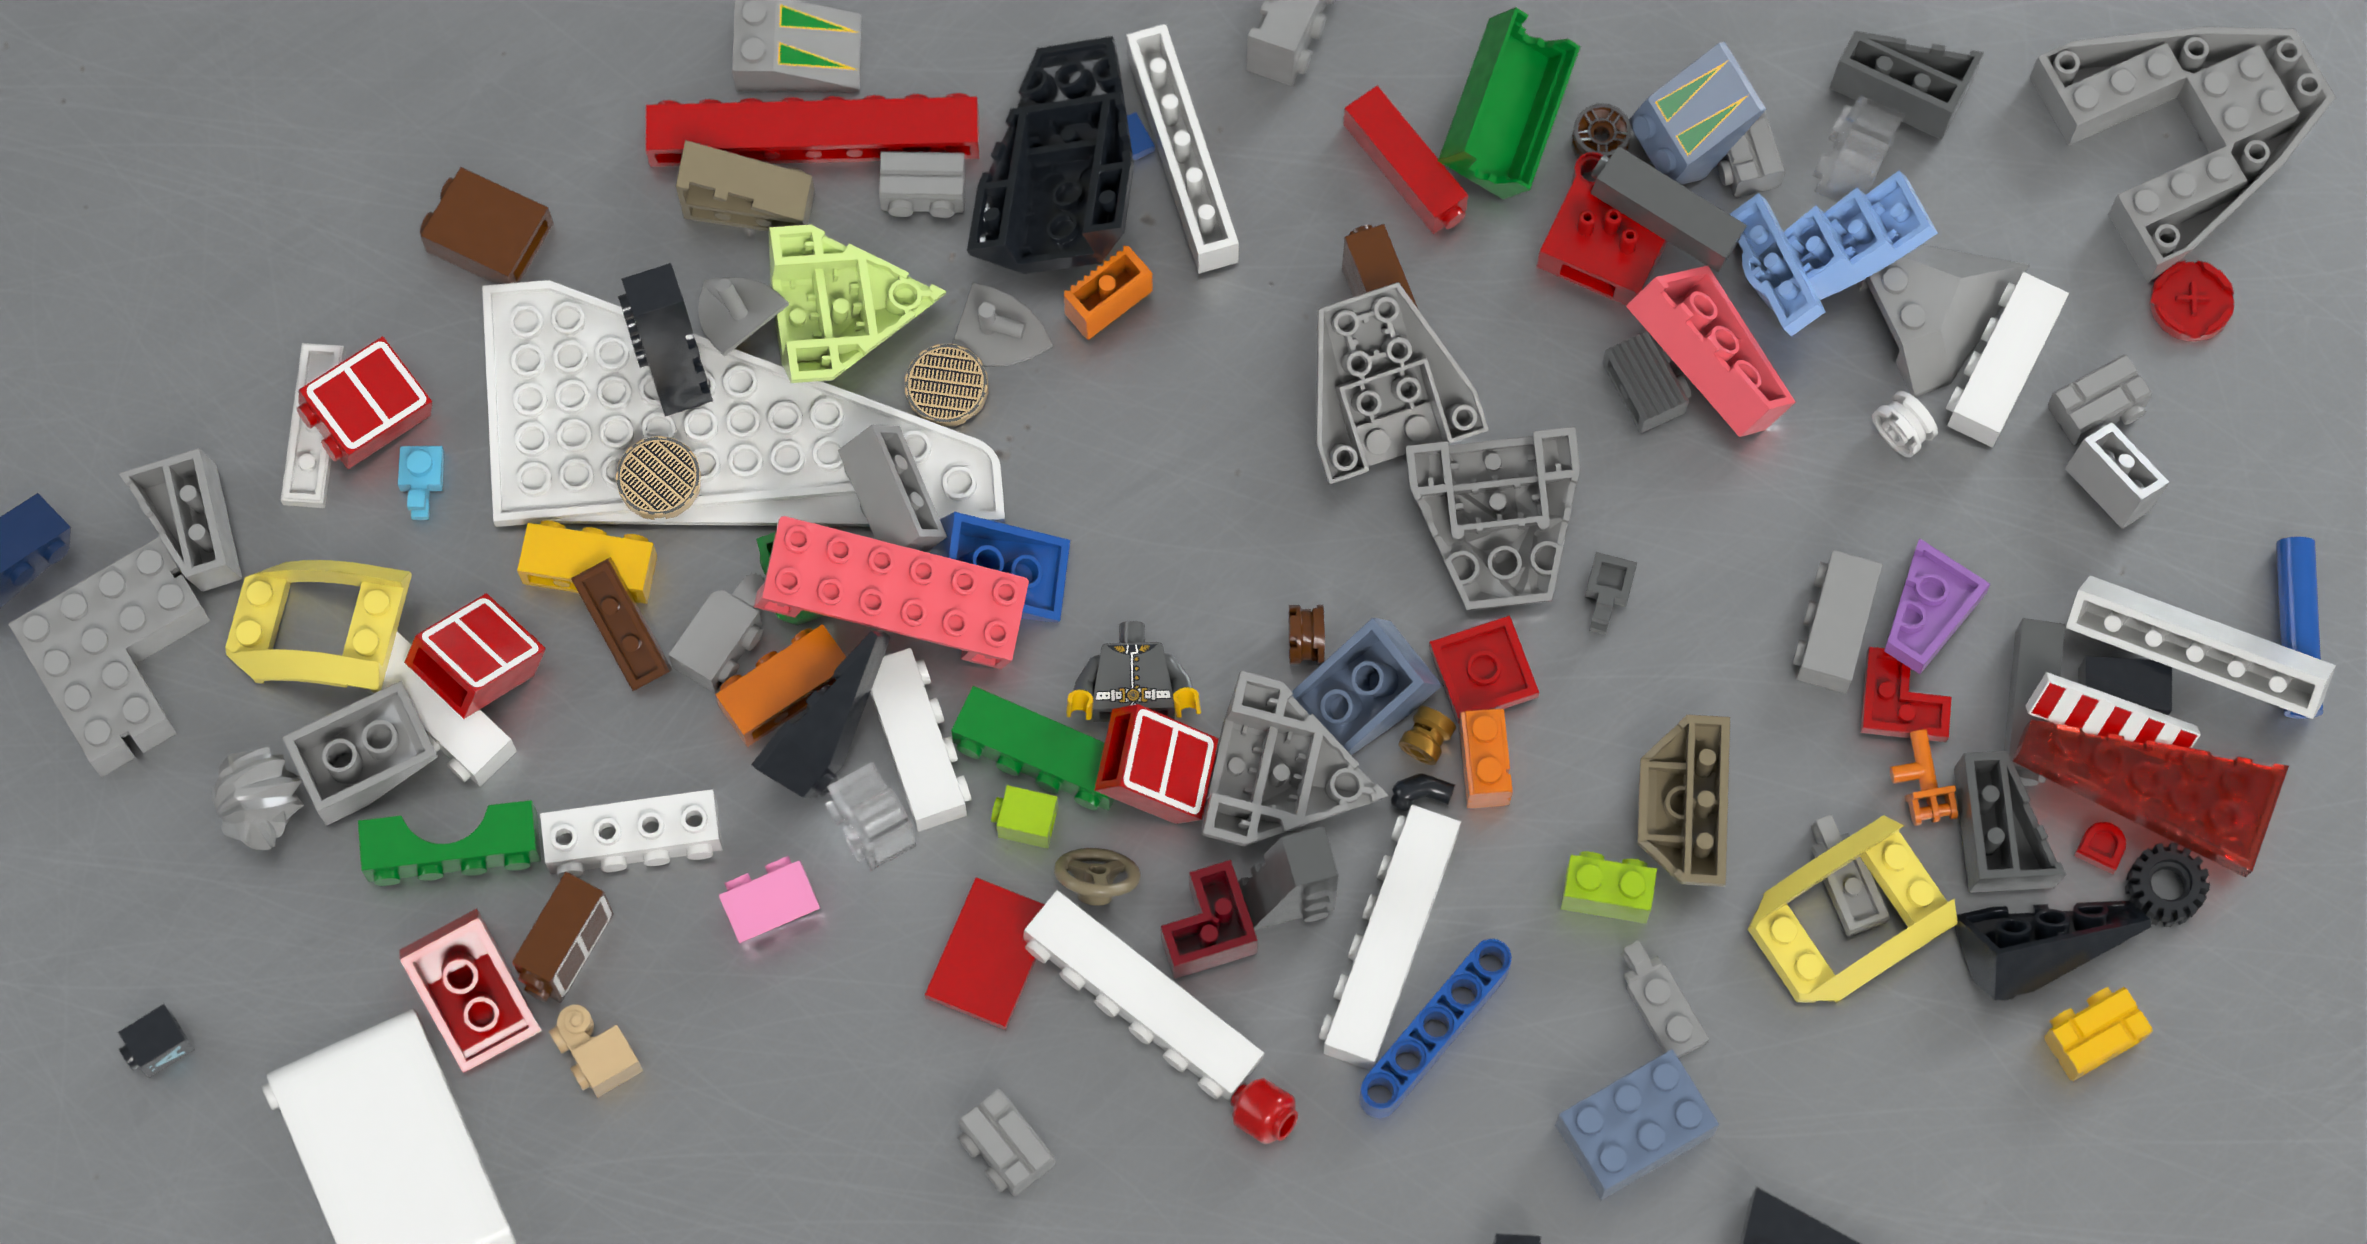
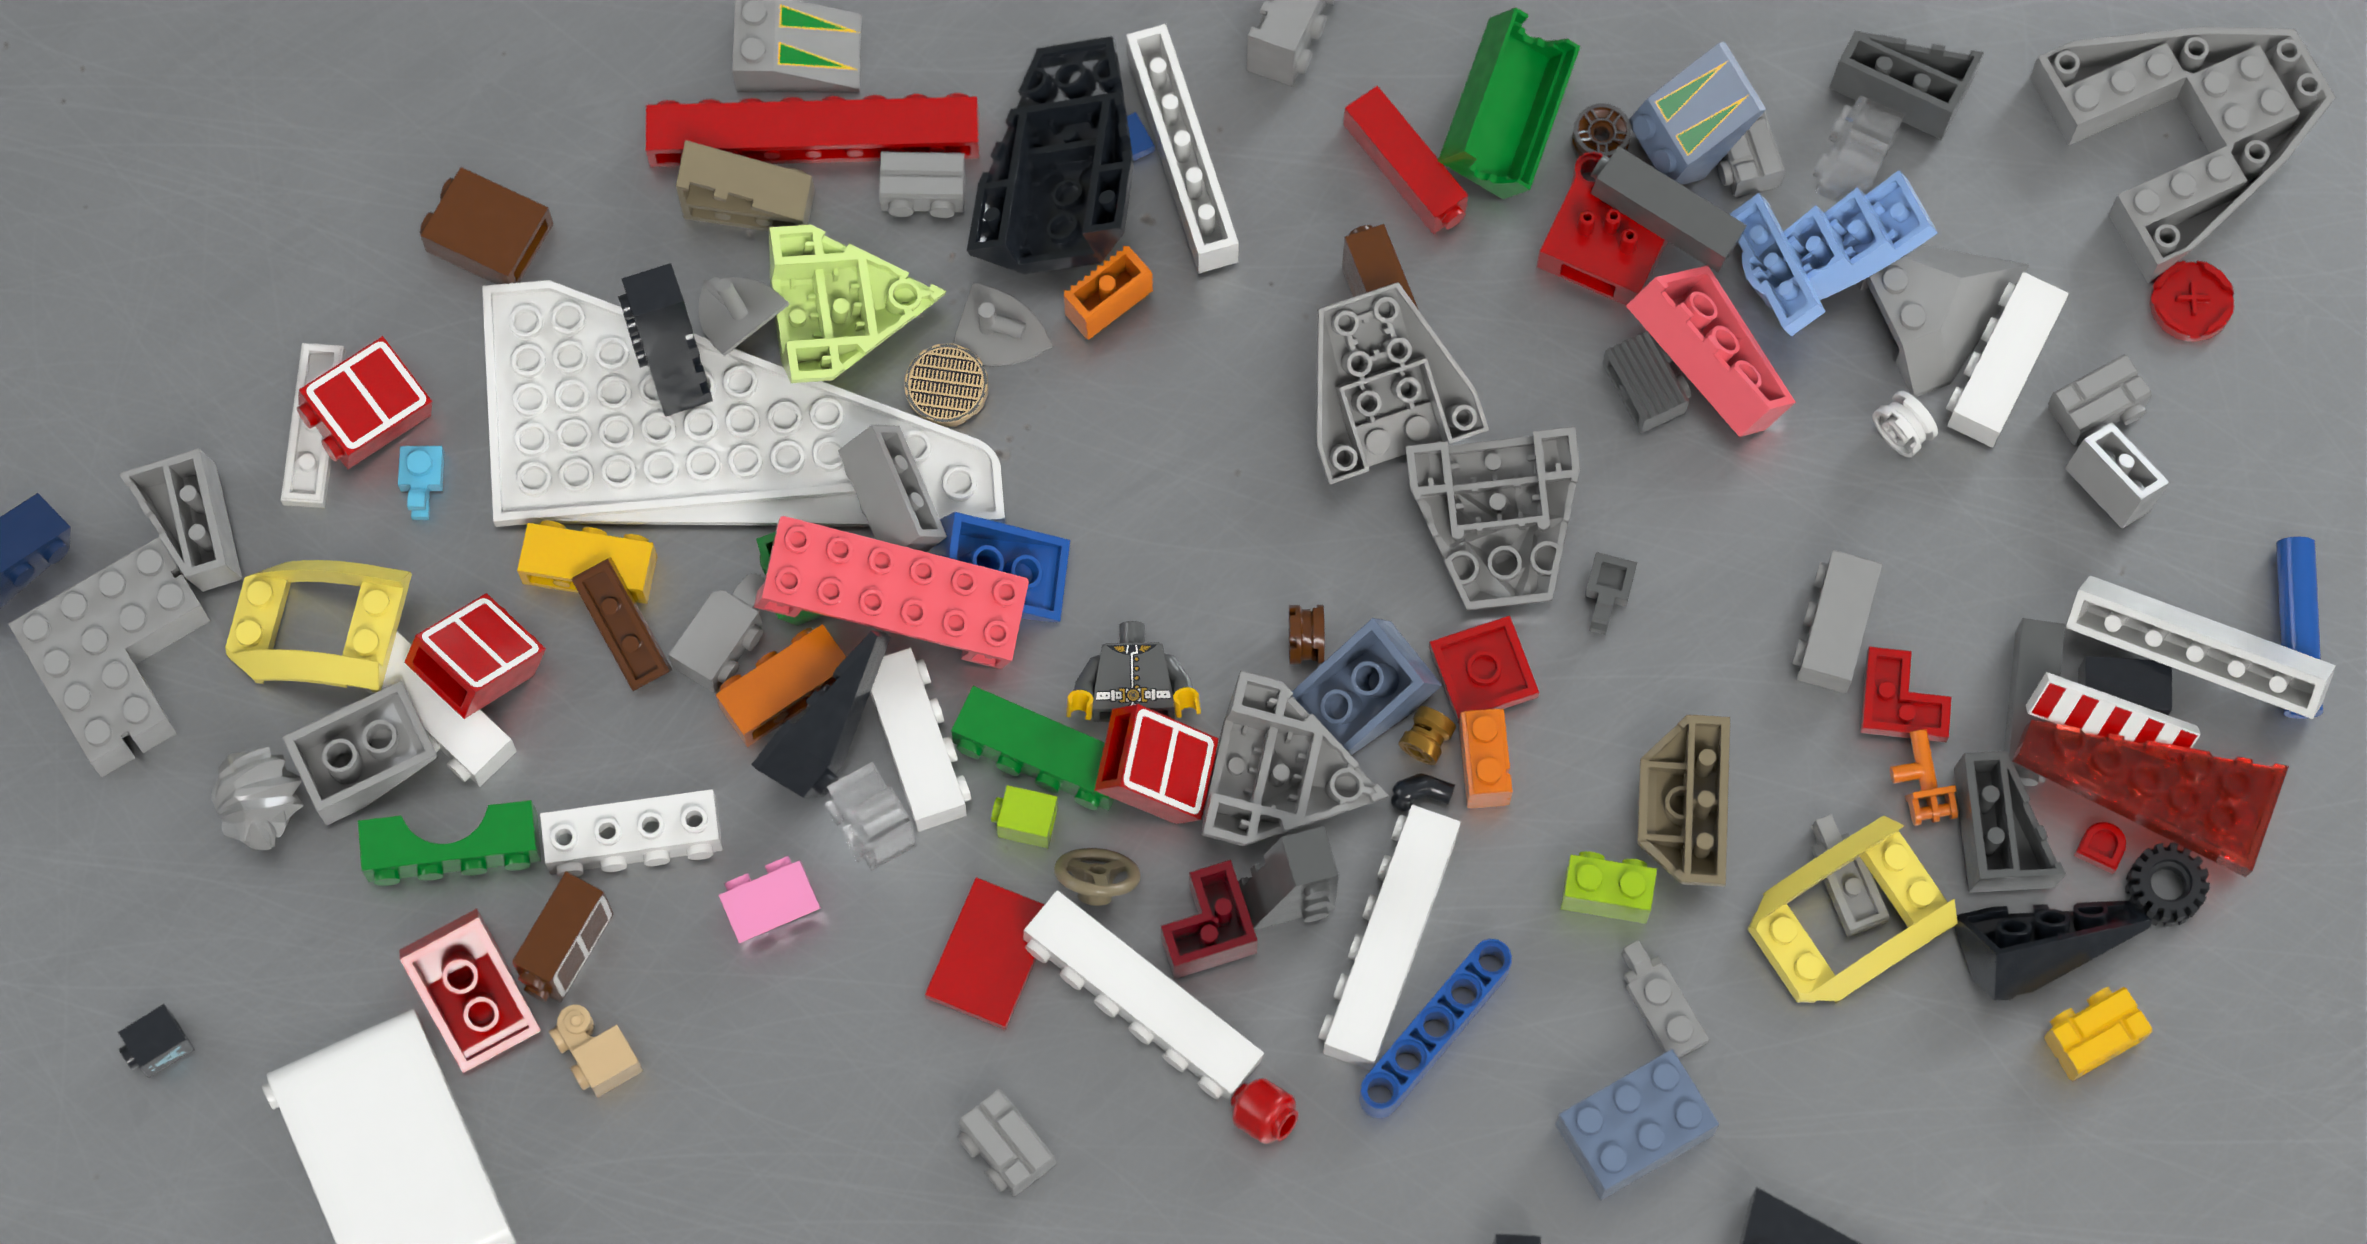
(658, 478): tile -> none
(1931, 606): medium lavender wing -> none

